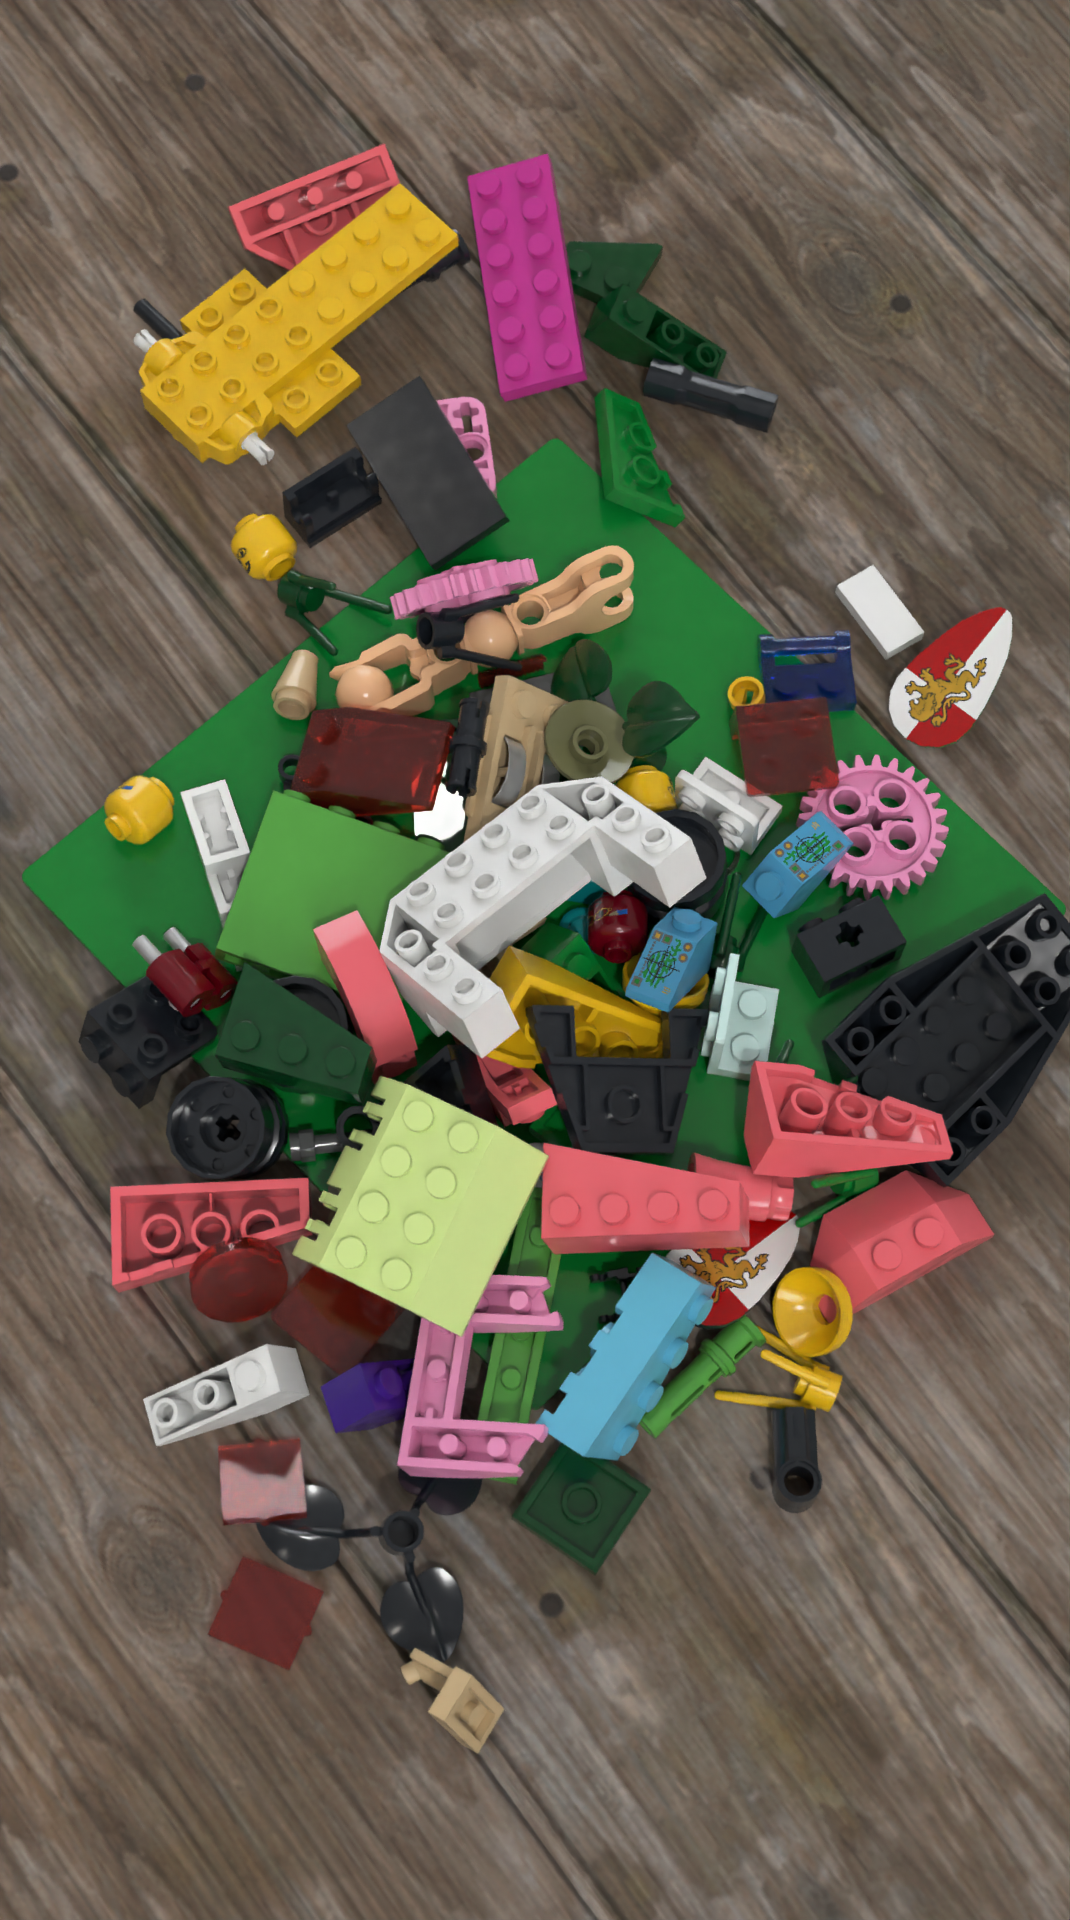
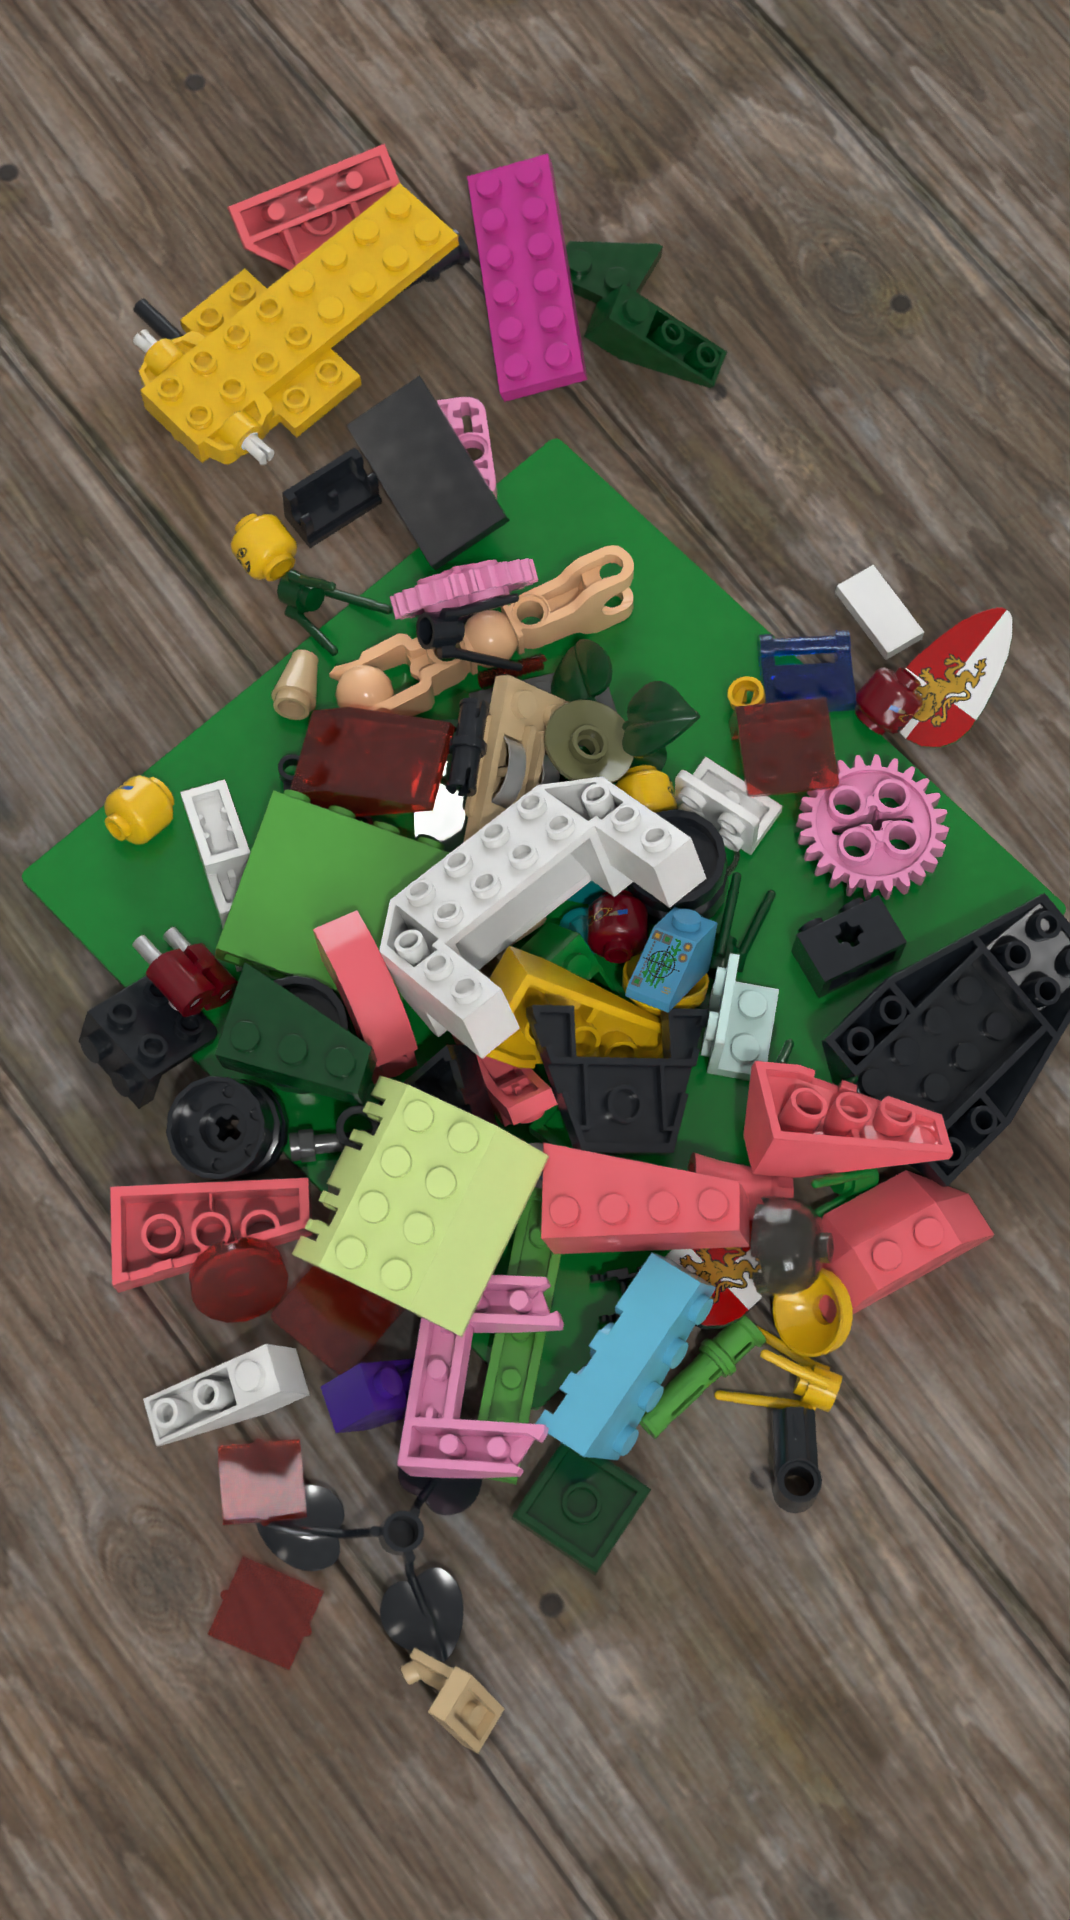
(627, 460): green wing -> none
(738, 403): black axle -> none
(789, 1246): none -> clear smoke cylinder
(797, 865): dark azure slope -> none
(888, 700): none -> dark red head

